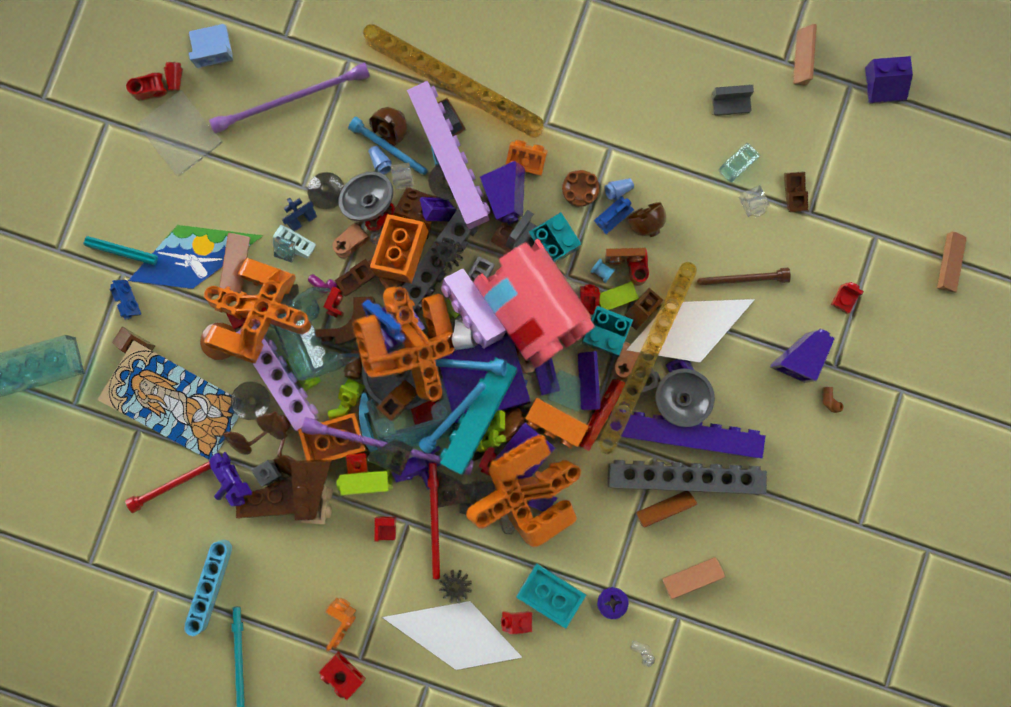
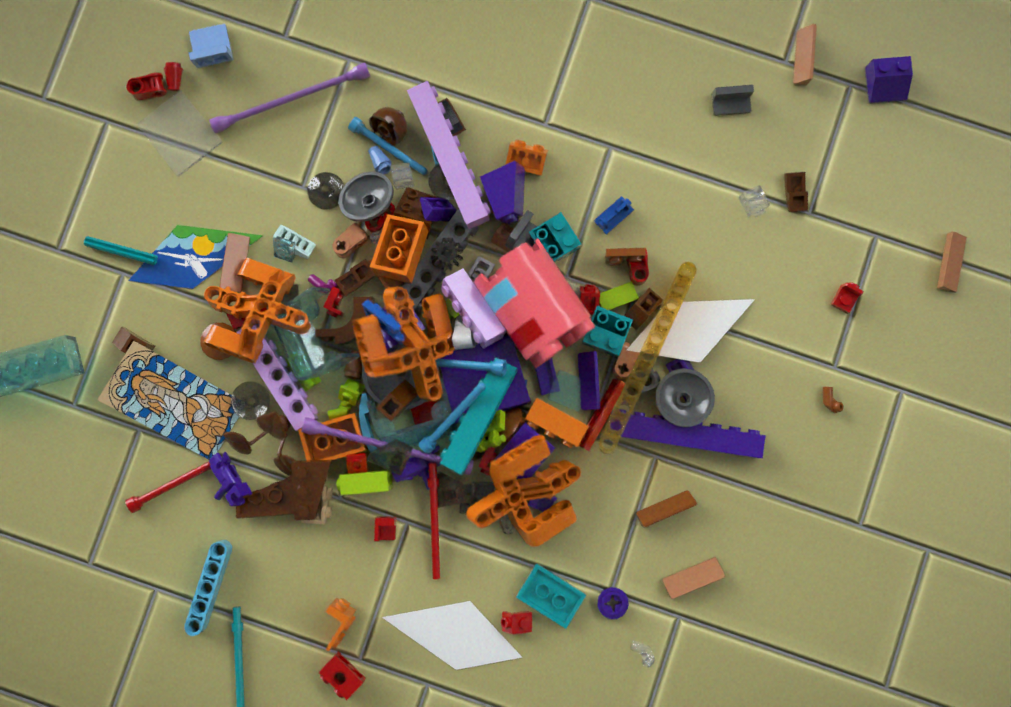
(122, 292): blue hinge -> none
(266, 472): dark grey brick -> none
(292, 220): dark blue hips -> none
(442, 79): clear yellow beam -> none
(459, 581): clear smoke gear -> none
(525, 366): light nougat arm -> none
(580, 188): dark orange dish -> none
(602, 270): medium azure bush -> none
(618, 188): medium blue cone -> none
(648, 220): reddish brown cylinder -> none
(730, 170): clear light blue slope -> none
(756, 485): dark grey brick -> none
(782, 275): reddish brown piece -> none
(806, 356): dark purple slope -> none

